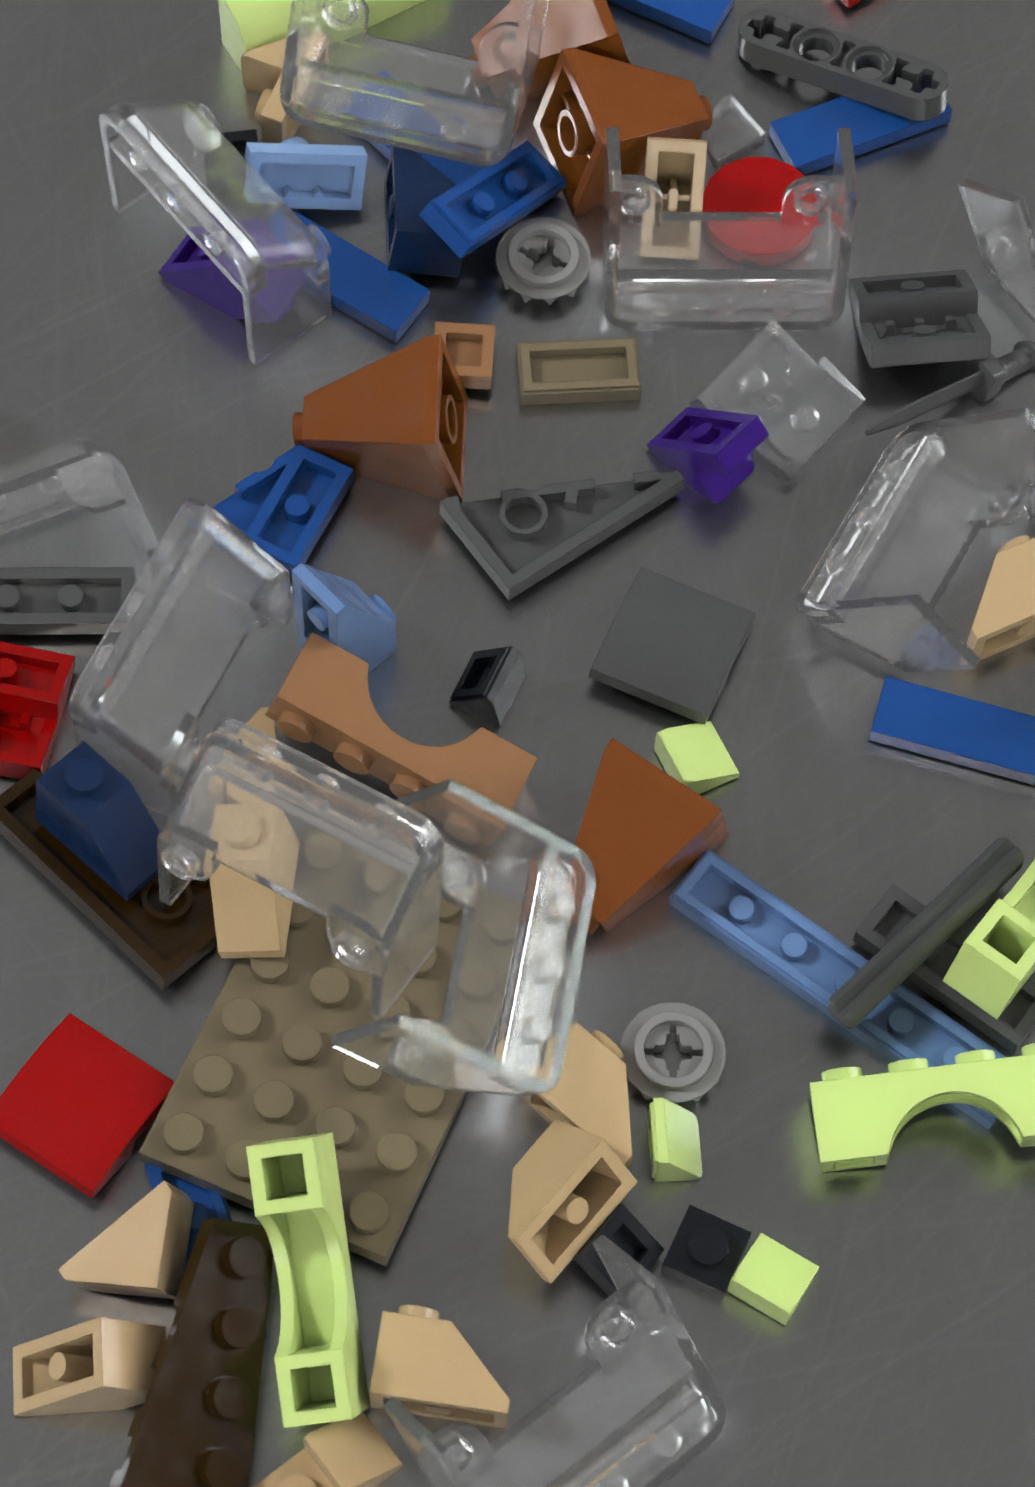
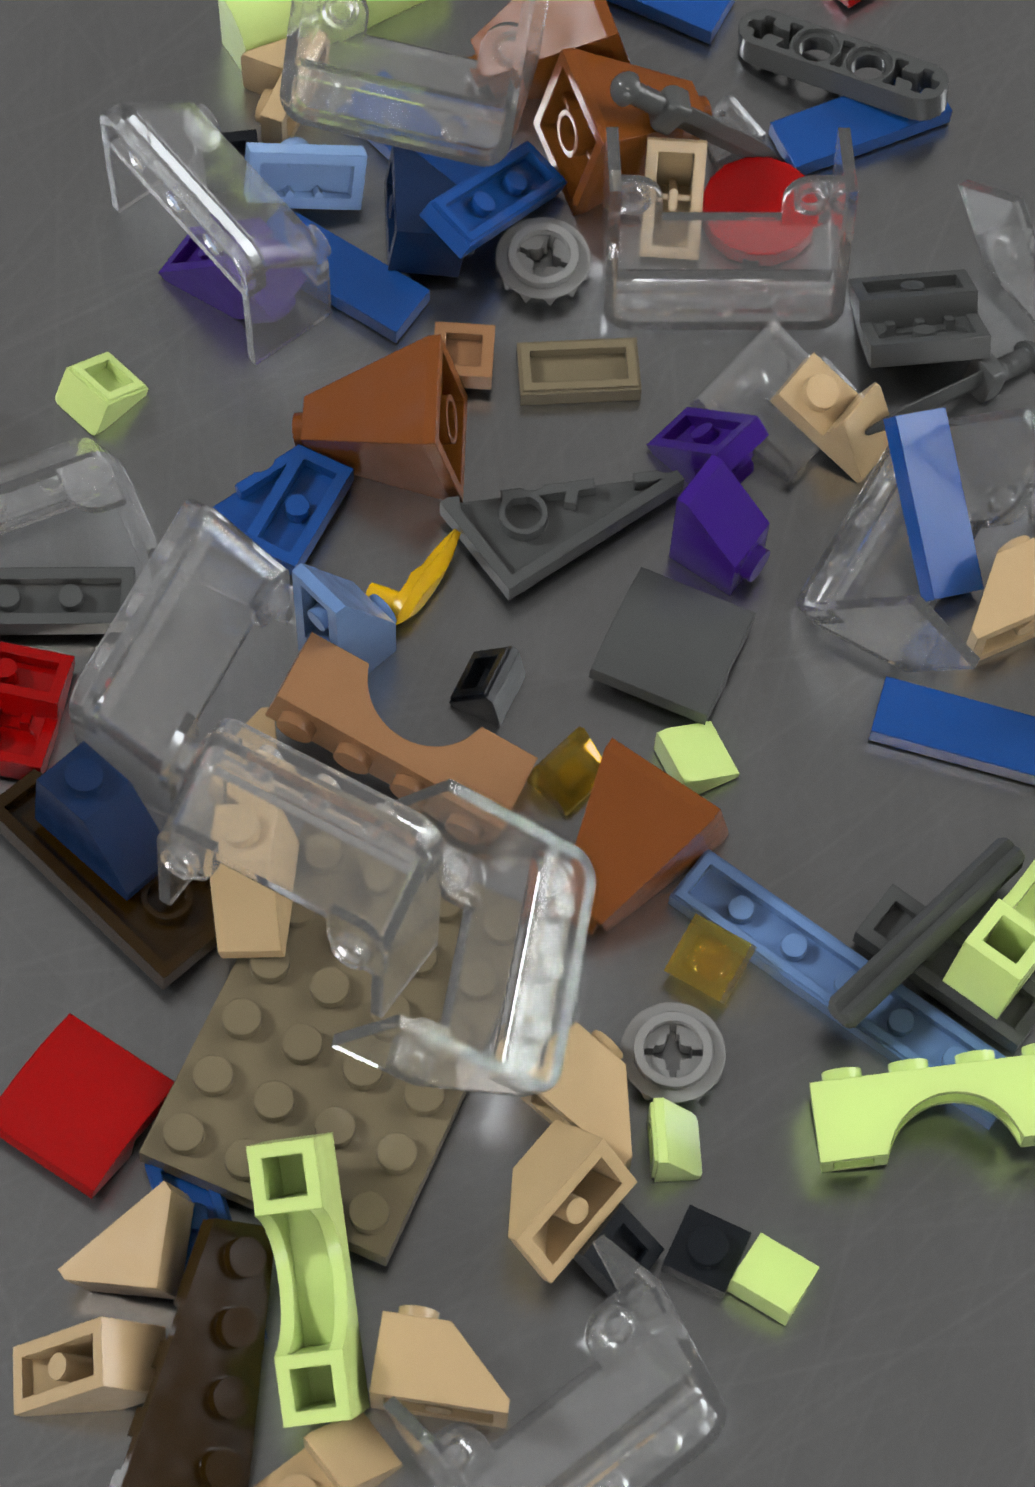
(99, 392): none -> yellowish green slope
(420, 583): none -> yellow bar
(567, 772): none -> clear yellow slope
(673, 110): none -> dark grey sword
(710, 958): none -> clear yellow plate
(719, 529): none -> dark purple slope
(835, 415): none -> tan slope
(933, 504): none -> tile

